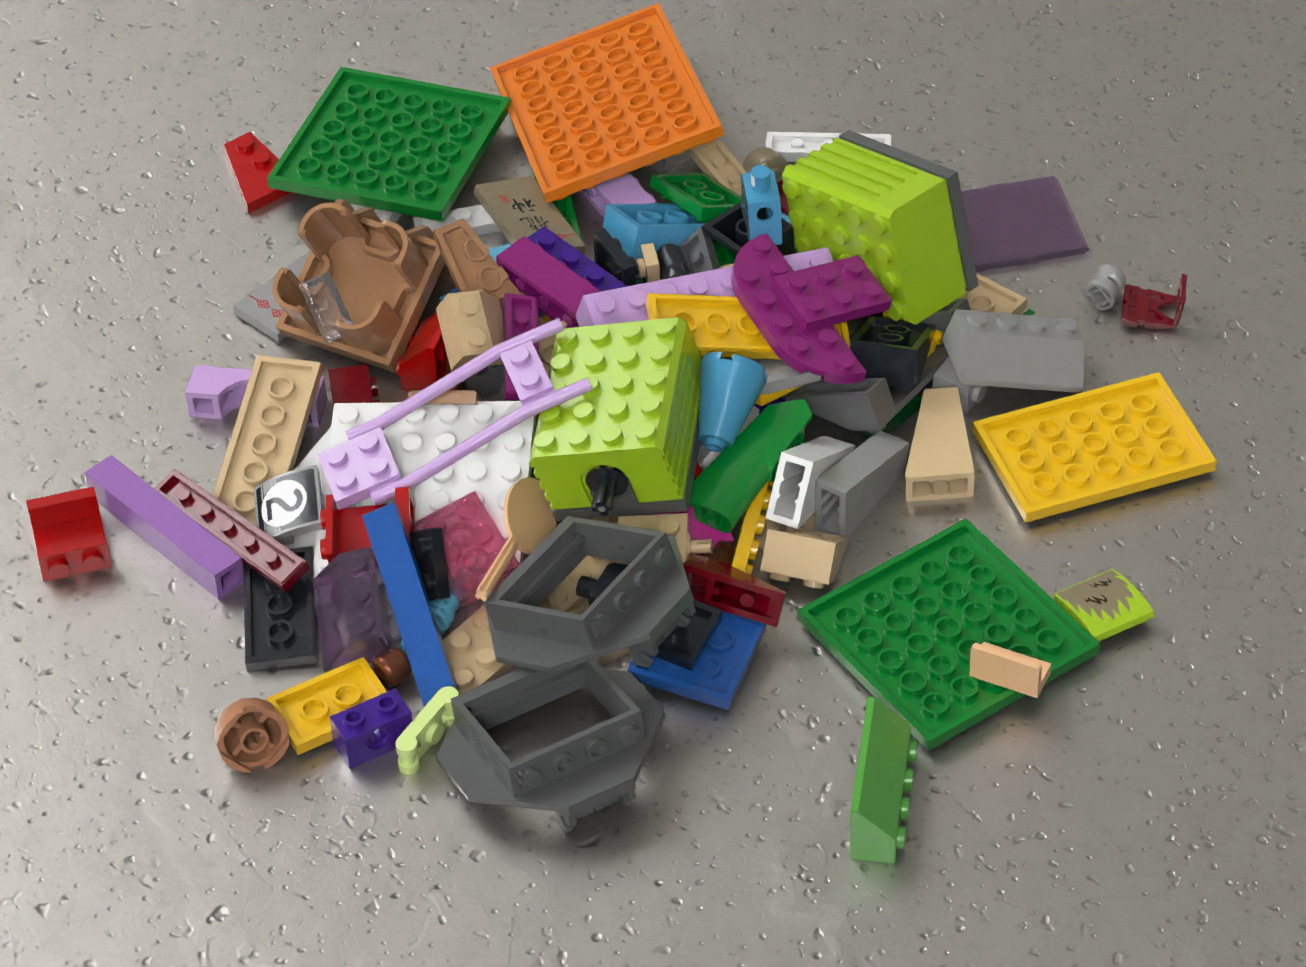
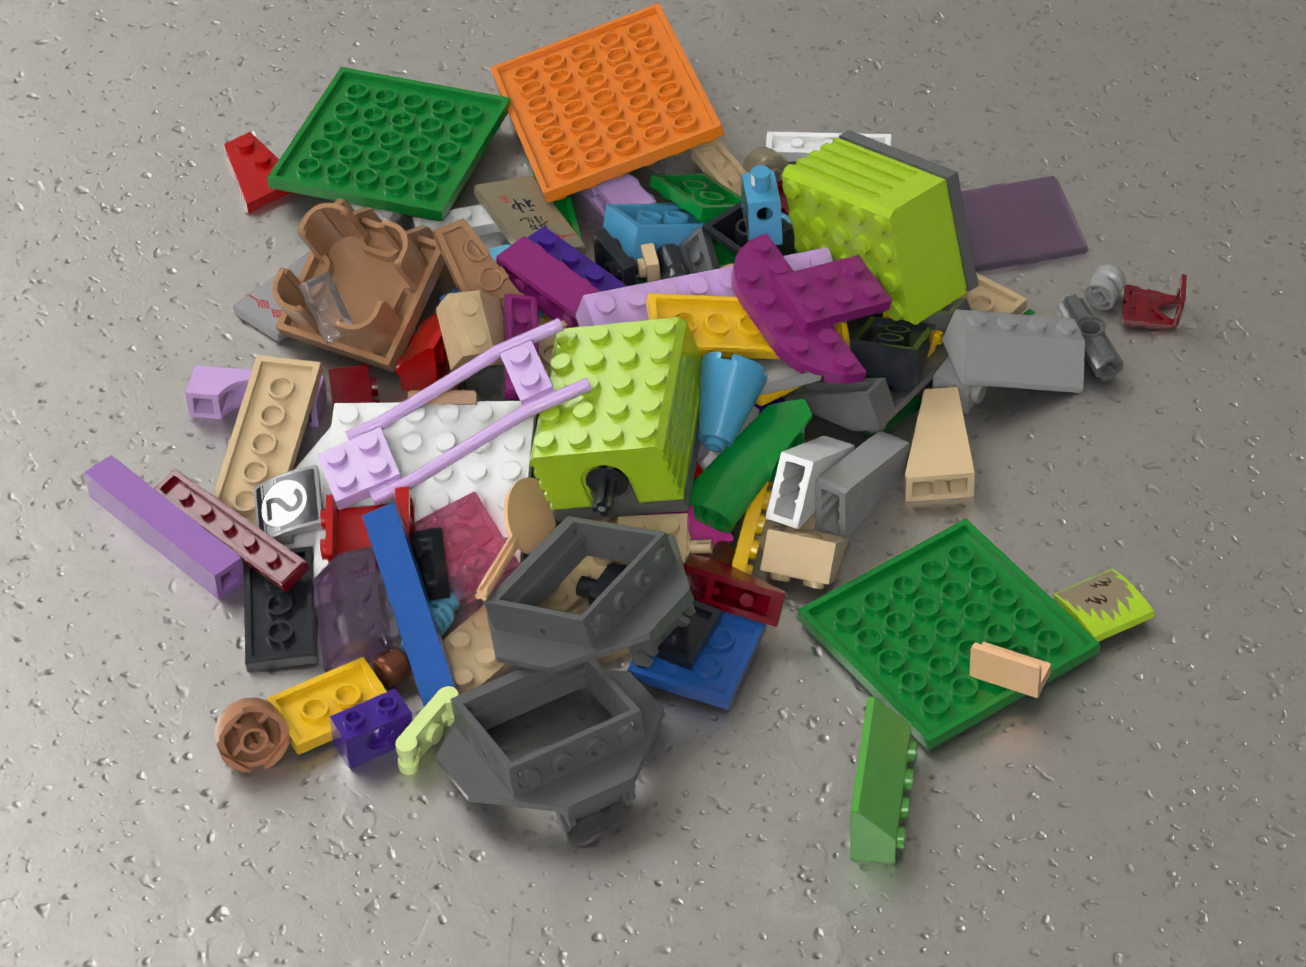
(68, 533): red panel -> none
(1093, 446): yellow plate -> none
(1098, 349): none -> dark grey piece

